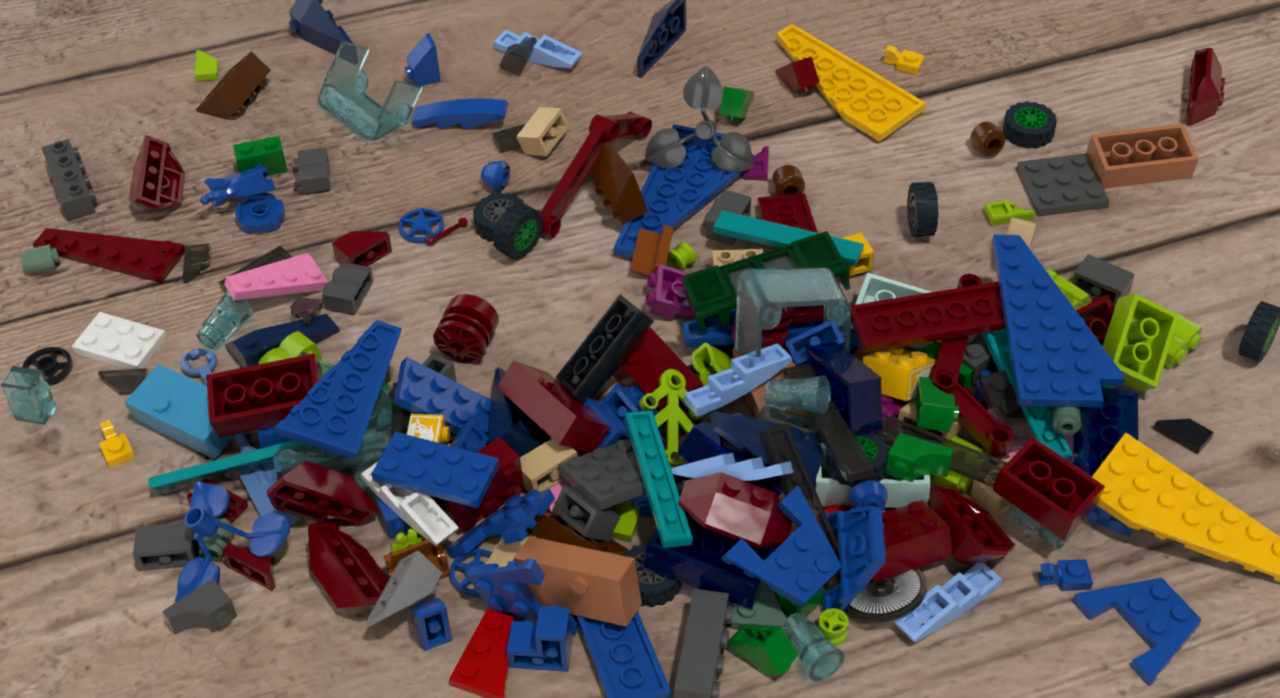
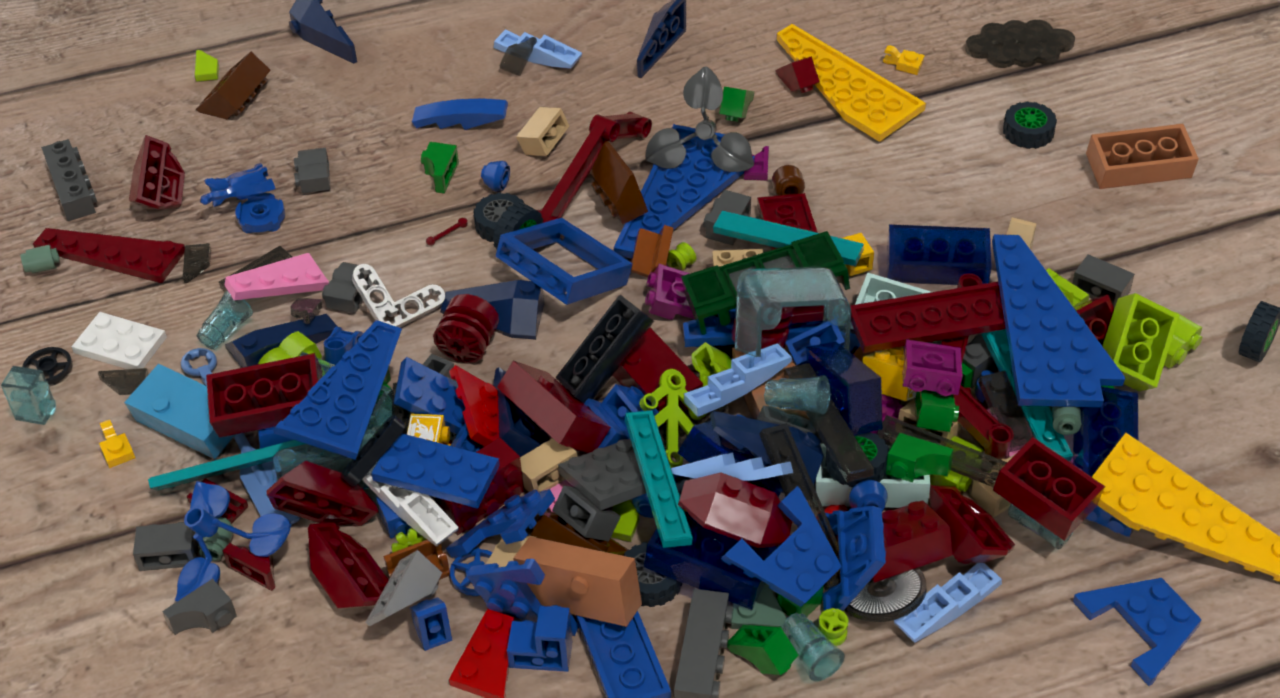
(263, 151): green brick -> none
(339, 343): none -> blue piece
(346, 100): clear light blue windscreen -> none
(362, 247): dark red slope -> none
(373, 450): none -> black beam
(390, 307): none -> white beam
(420, 225): blue wheel -> none
(423, 63): blue slope -> none
(441, 163): none -> green arch
(480, 405): none -> red wing
(506, 139): clear smoke tile -> none
(516, 302): none -> dark blue wedge
(518, 253): none -> blue window
(922, 209): black wheel -> none
(932, 367): none -> magenta plate
(937, 254): none -> clear blue brick
(987, 138): reddish brown head -> none
(1002, 212): lime tile -> none
(1020, 43): none -> clear smoke plate
(1062, 185): dark grey plate -> none
(1067, 573): blue plate -> none
(1185, 432): black tile -> none
(1204, 86): dark red wedge -> none

